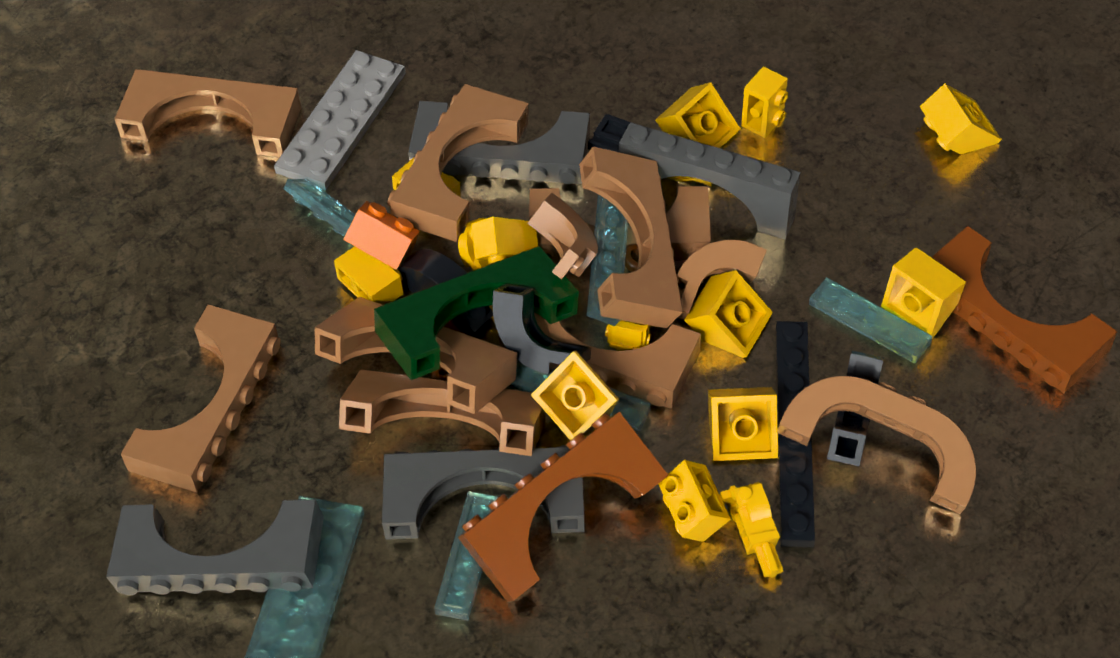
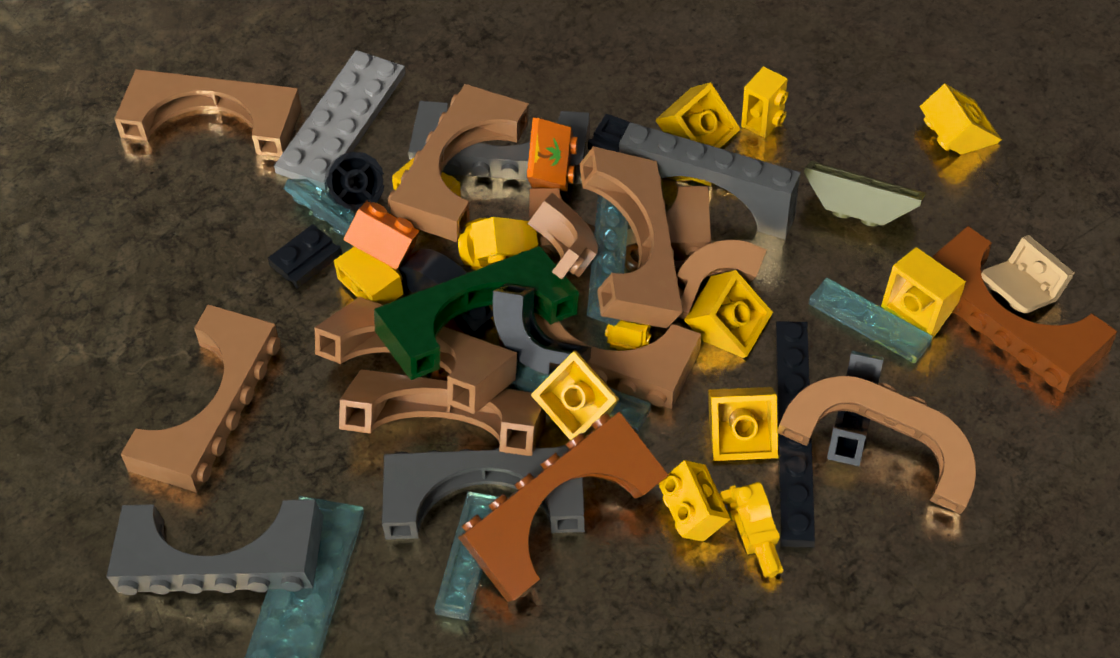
(304, 256): none -> black plate
(354, 180): none -> black cylinder
(551, 155): none -> orange slope
(860, 196): none -> wedge
(1029, 277): none -> tan bracket

